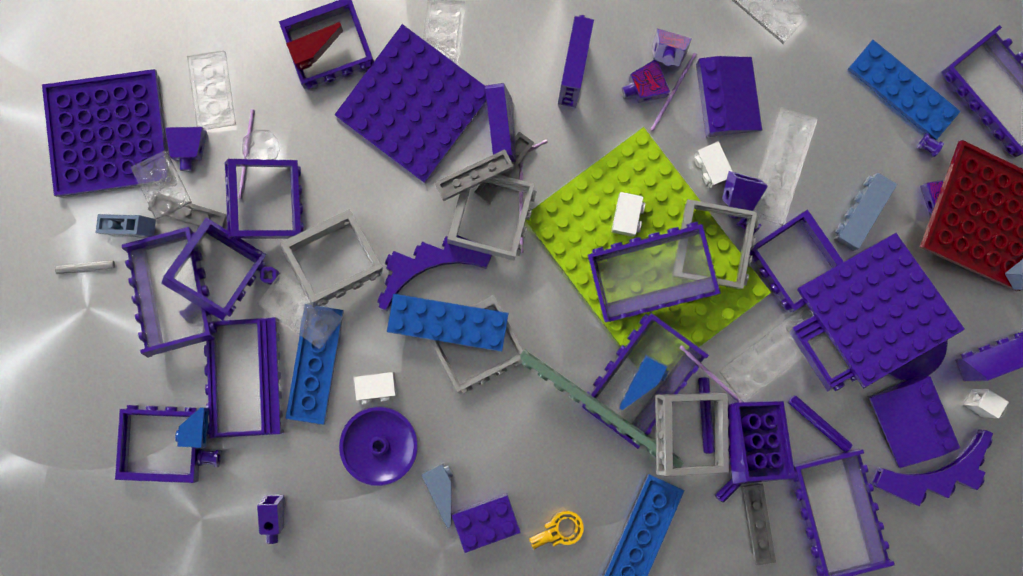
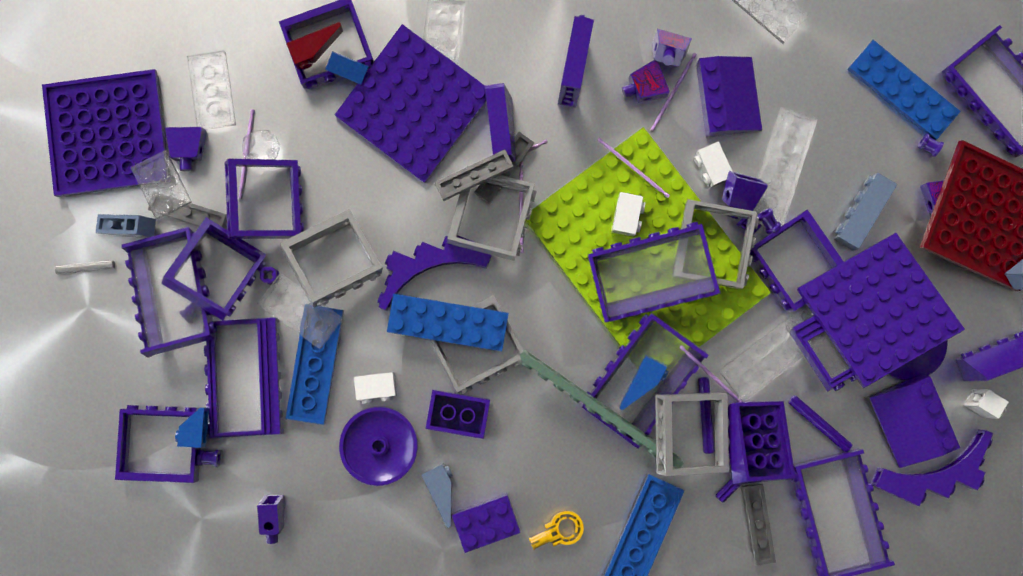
(346, 67): none -> blue tile
(458, 414): none -> dark purple brick
(633, 167): none -> lavender piece
(769, 221): none -> dark purple bush

